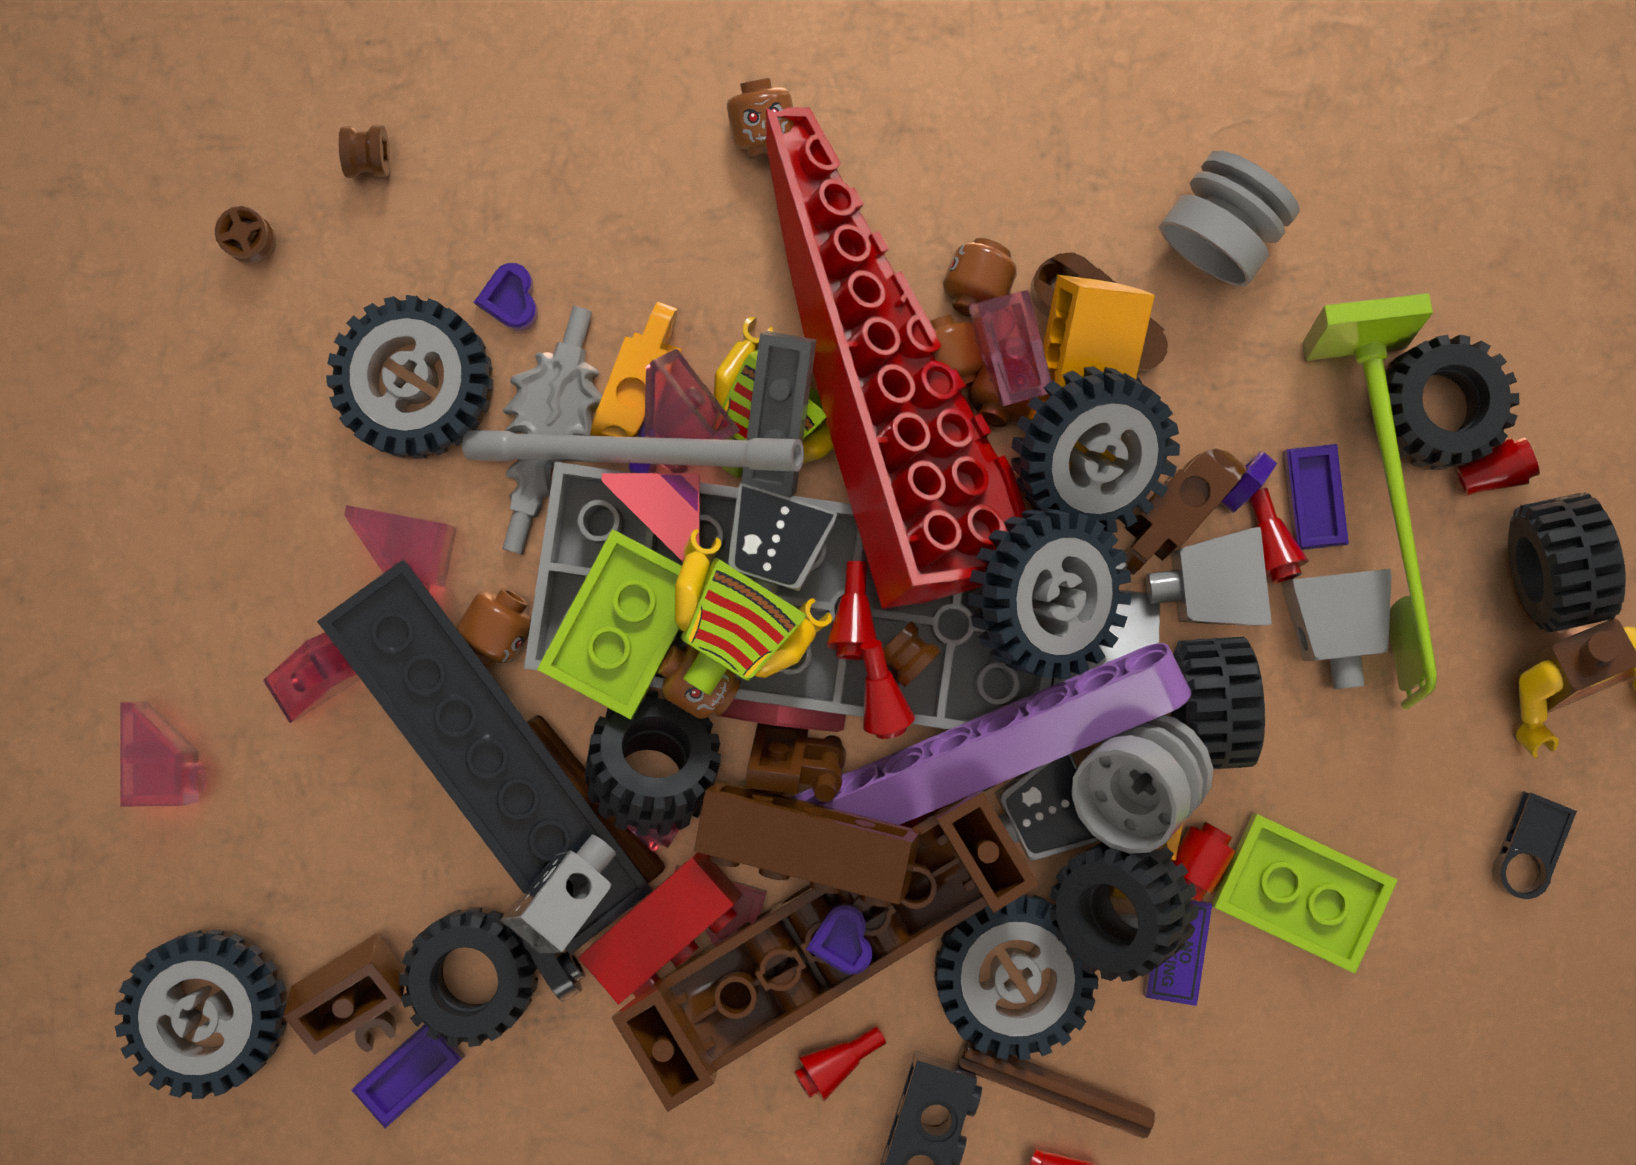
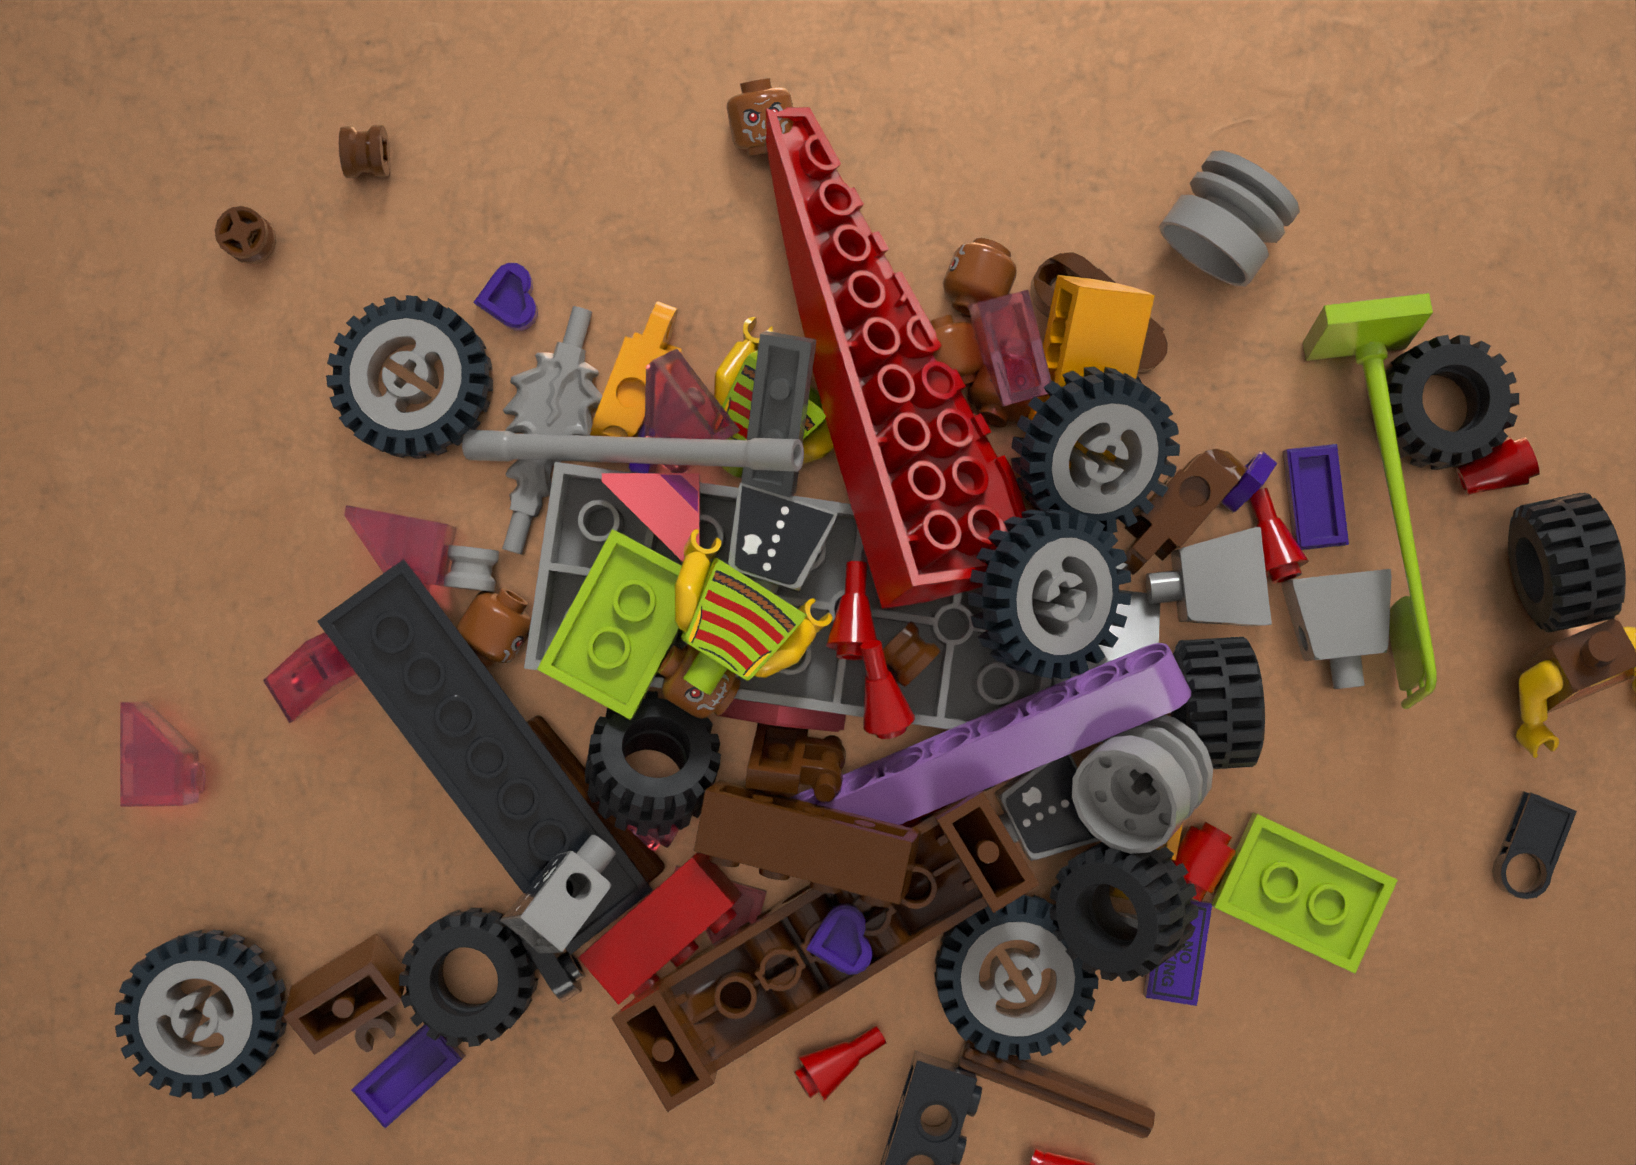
(471, 568): none -> light grey wheel

